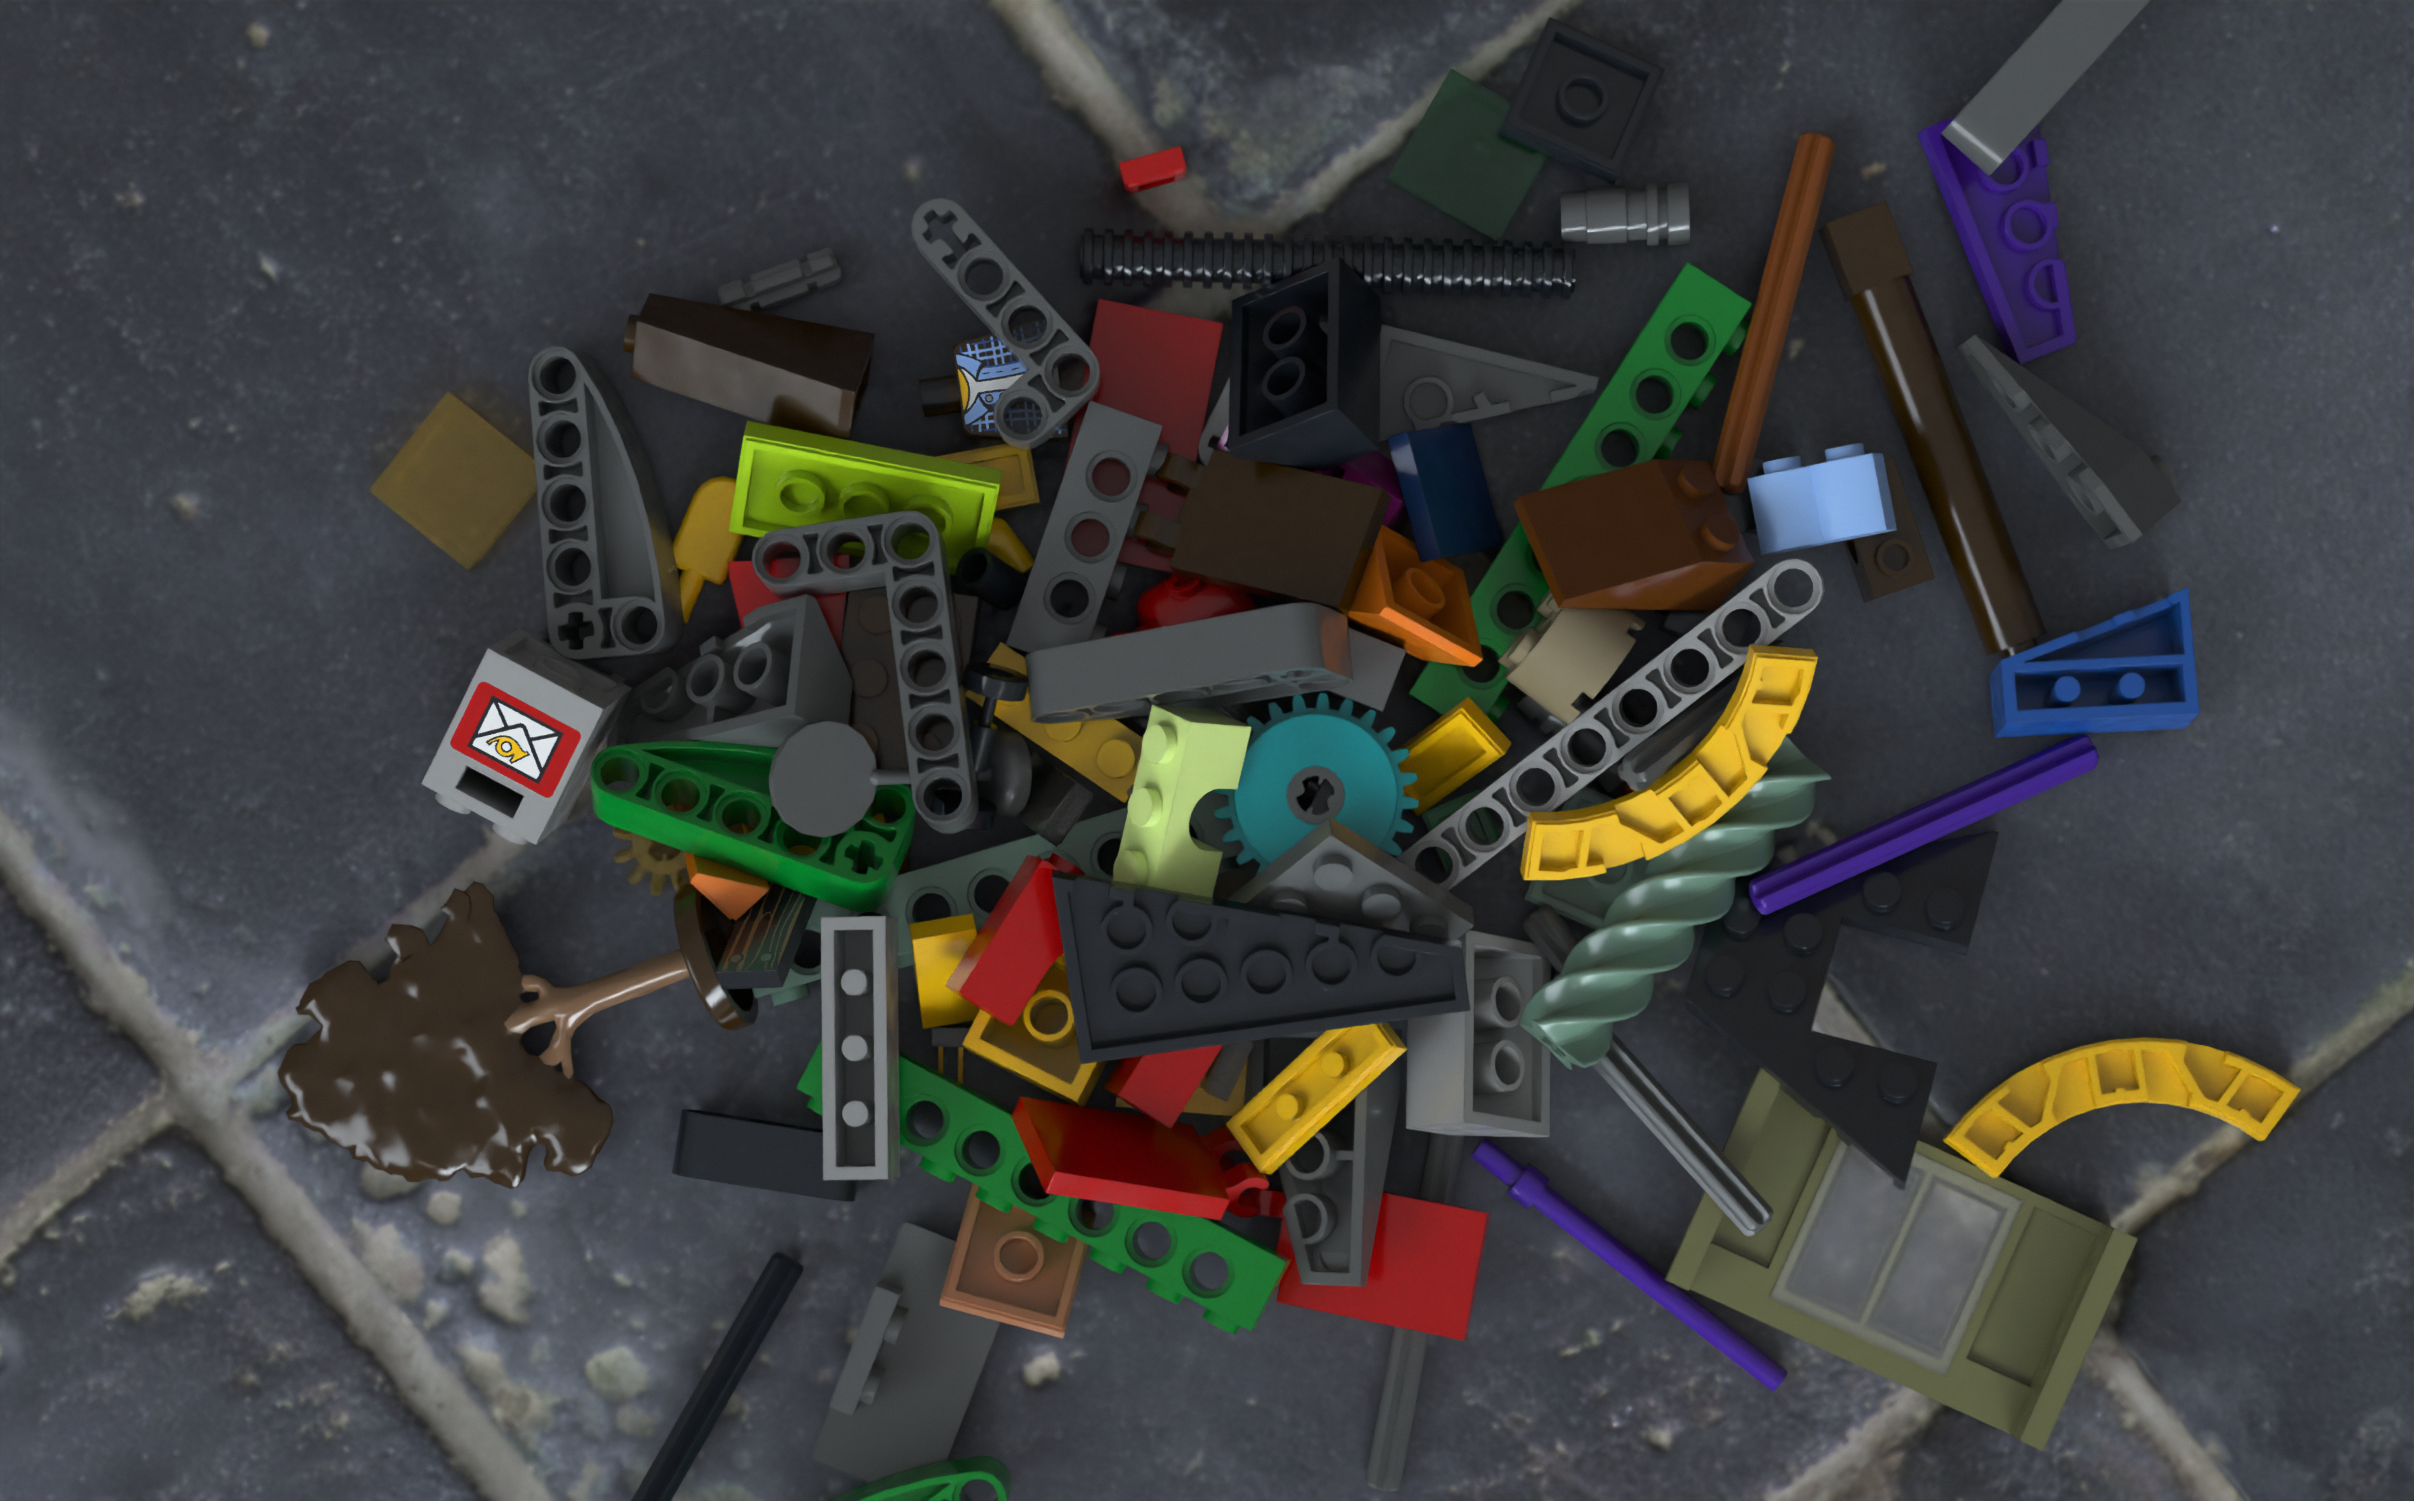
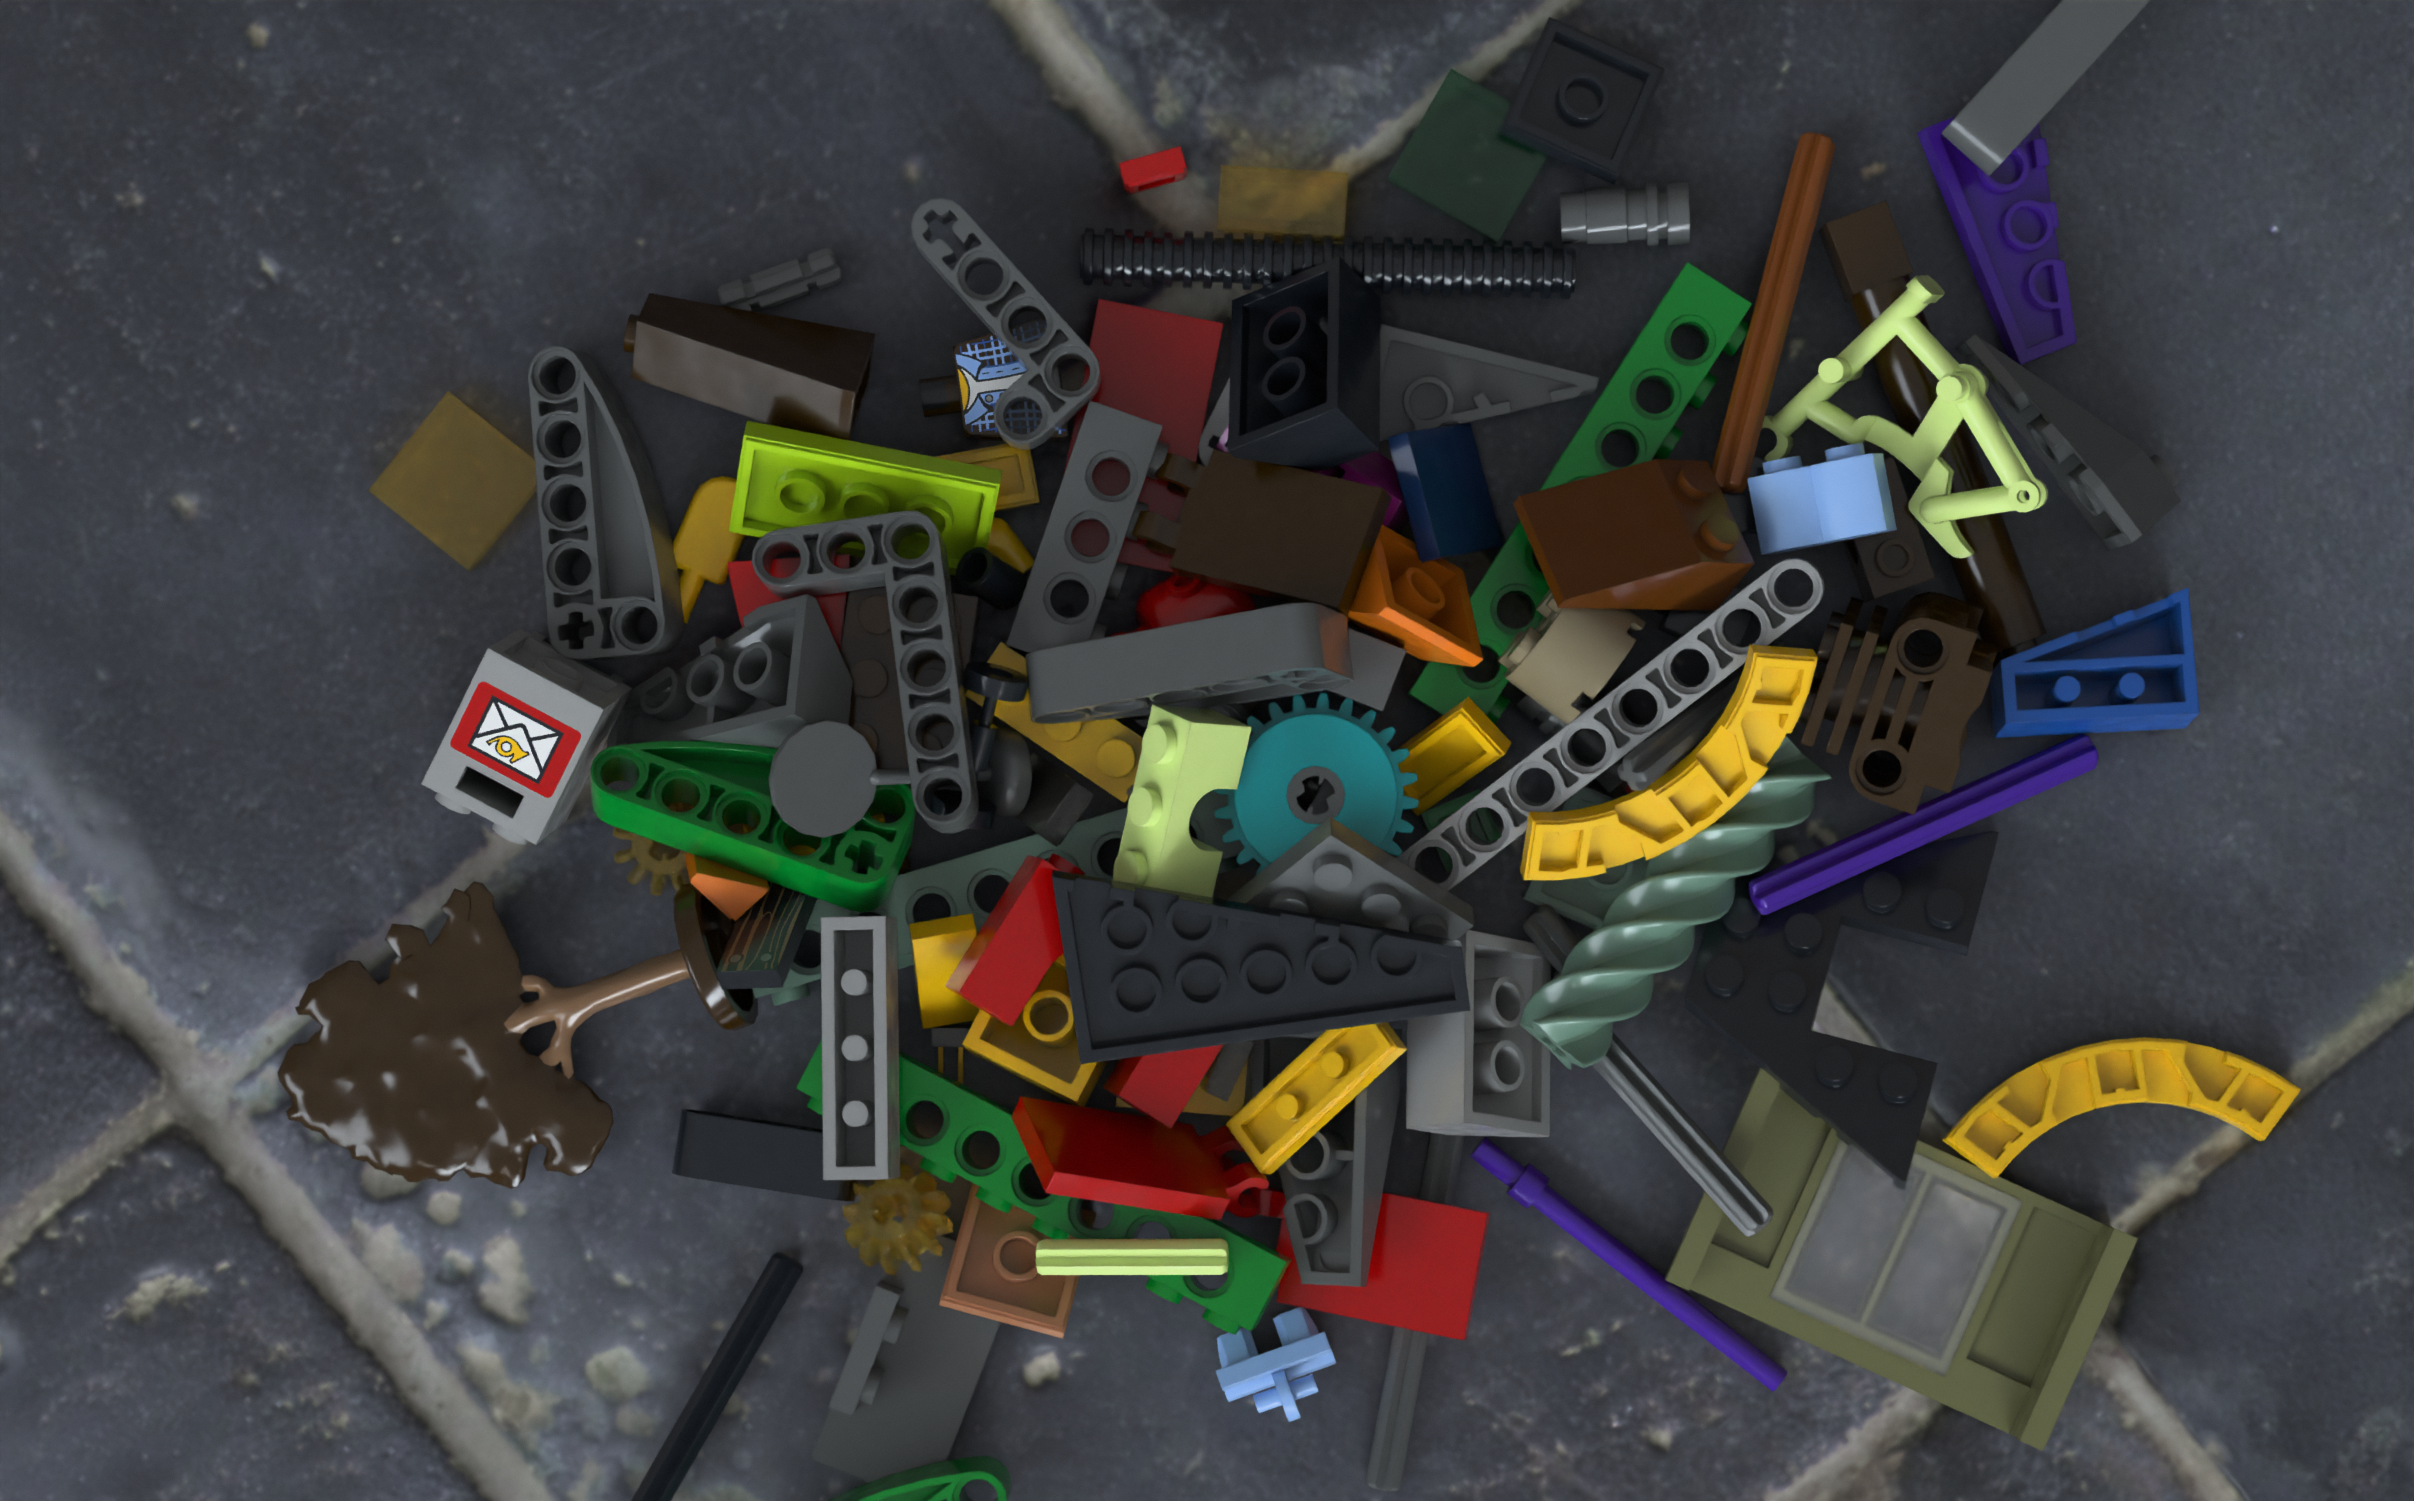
(893, 1242): none -> clear yellow gear
(1132, 1256): none -> yellowish green axle
(1248, 1372): none -> light blue hips
(1282, 201): none -> clear yellow tile
(1901, 695): none -> dark brown piece
(1960, 396): none -> yellowish green piece

